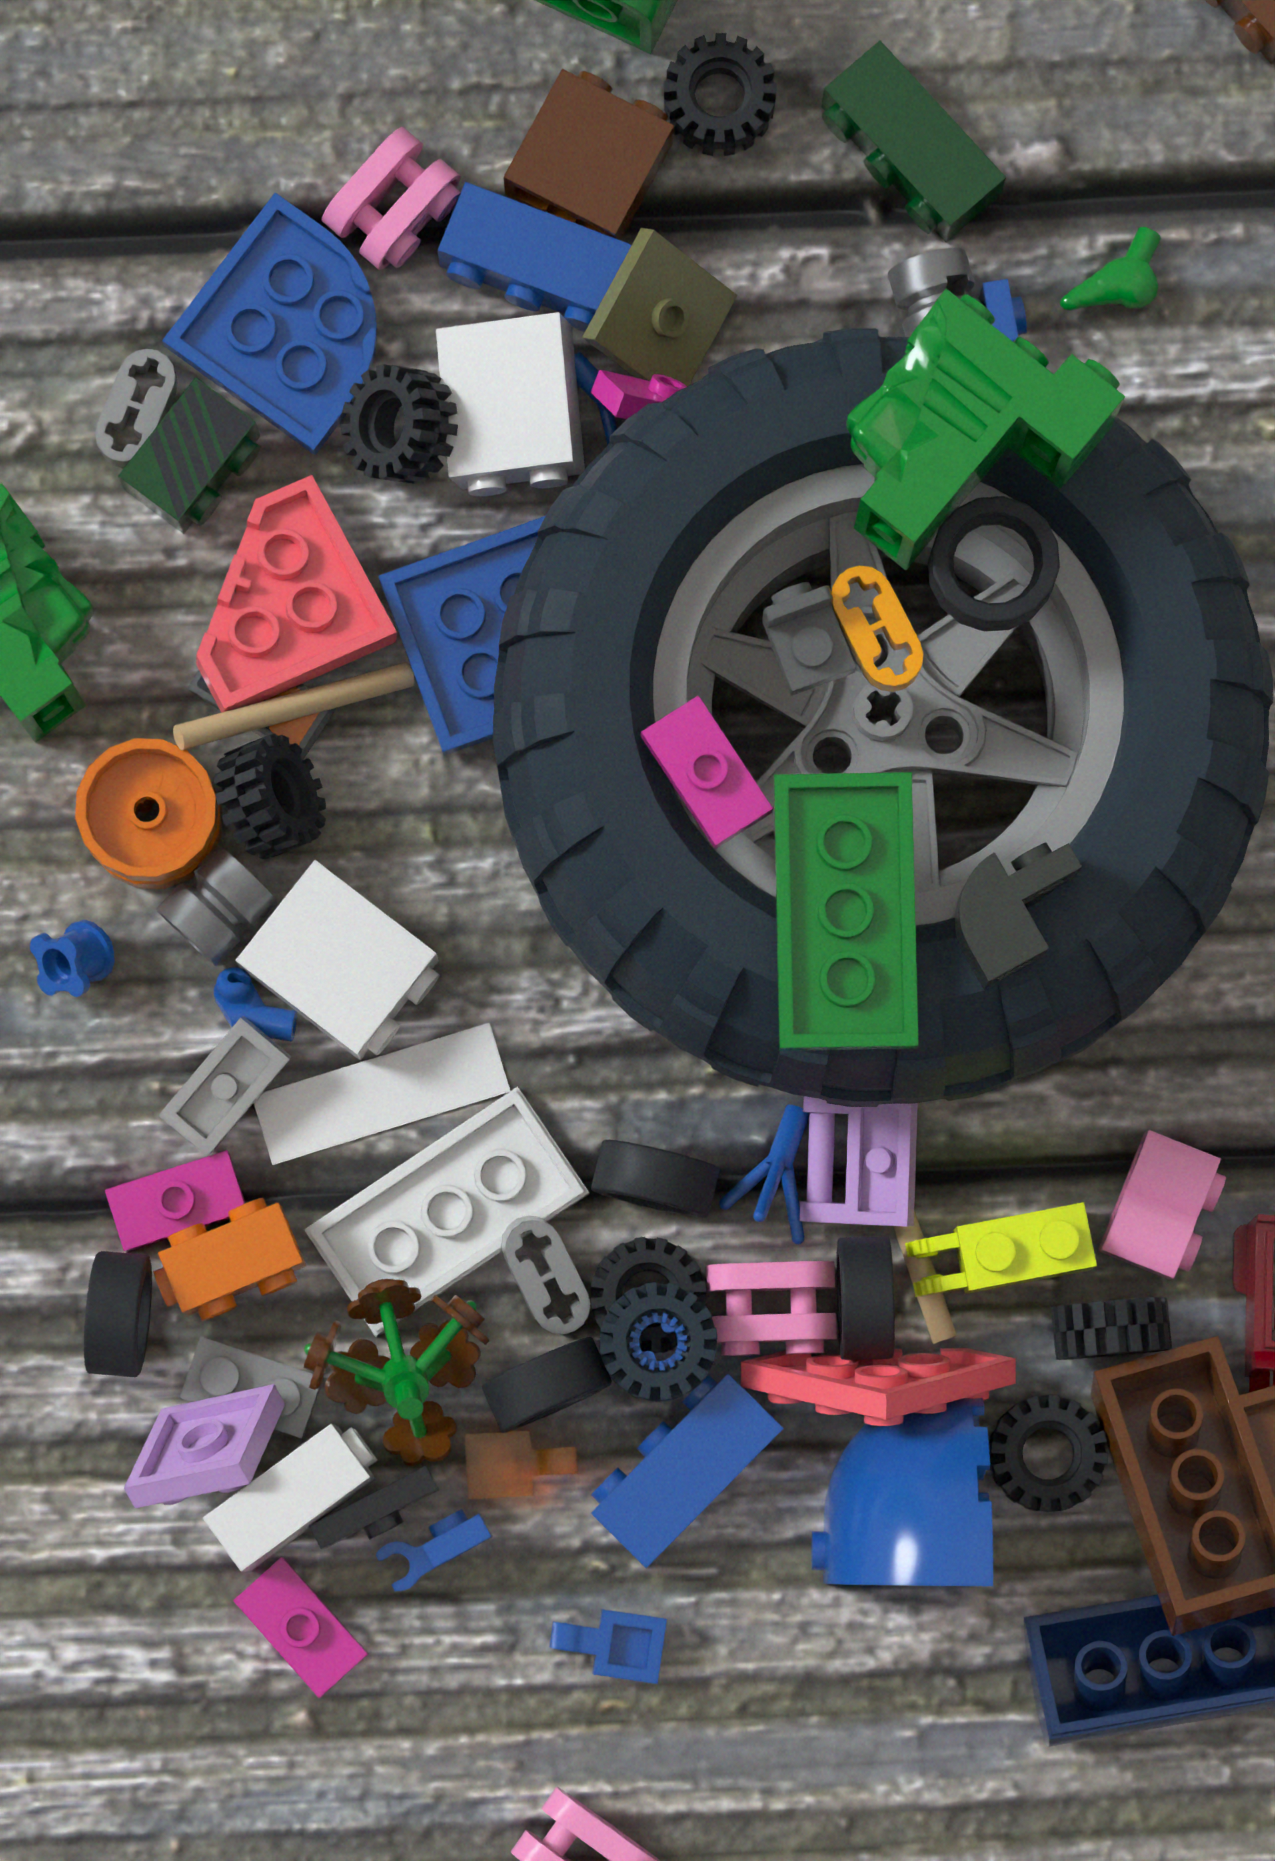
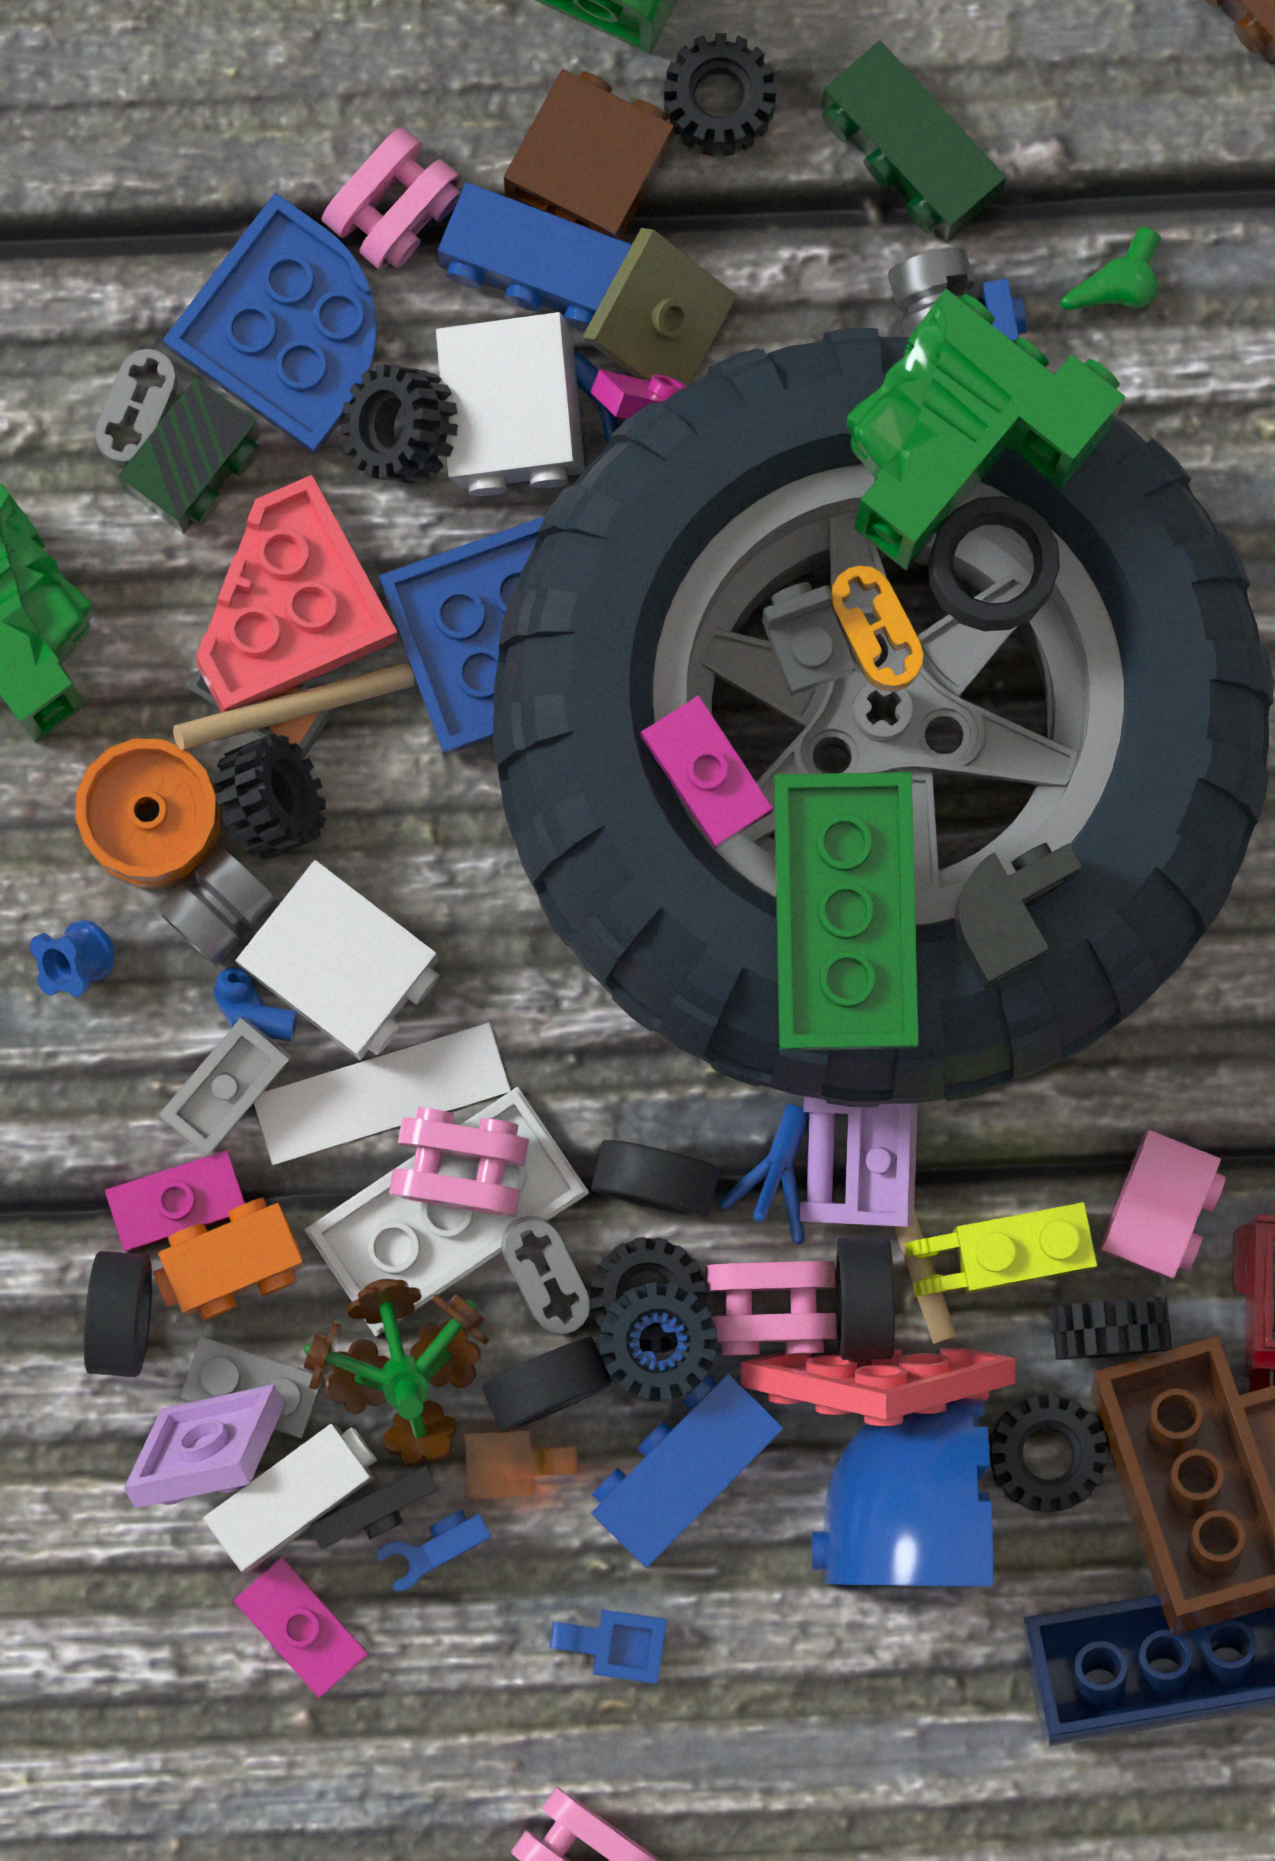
(435, 1134): none -> bright pink brick

